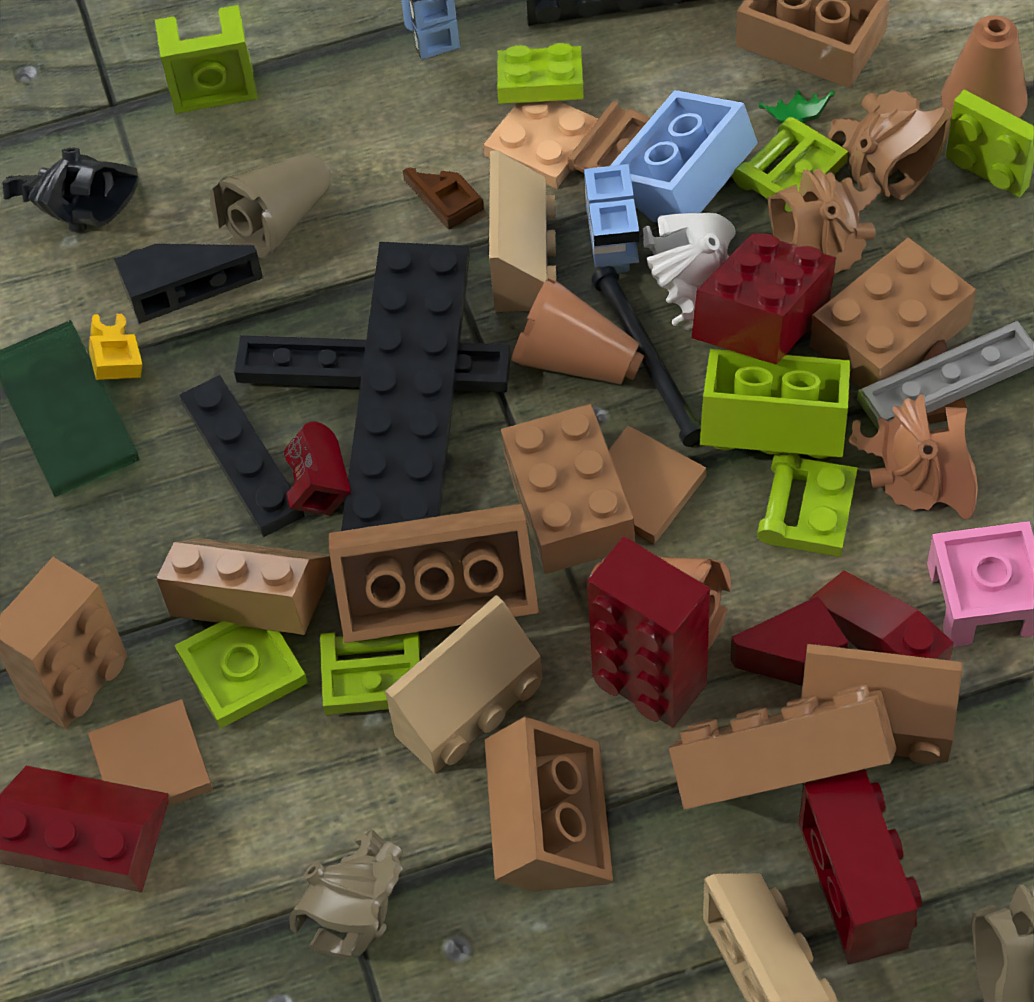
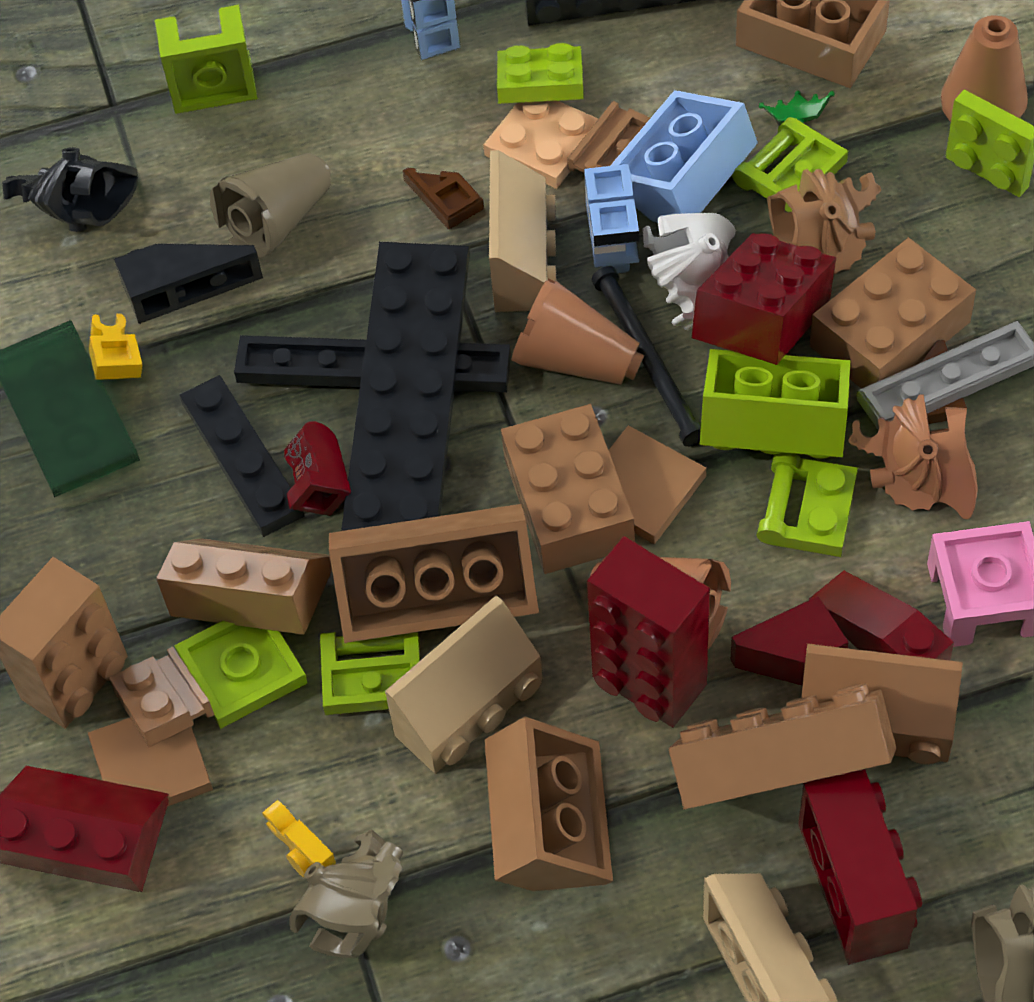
(160, 696): none -> medium nougat plate
(302, 843): none -> yellow plate
(893, 138): medium nougat helmet -> none

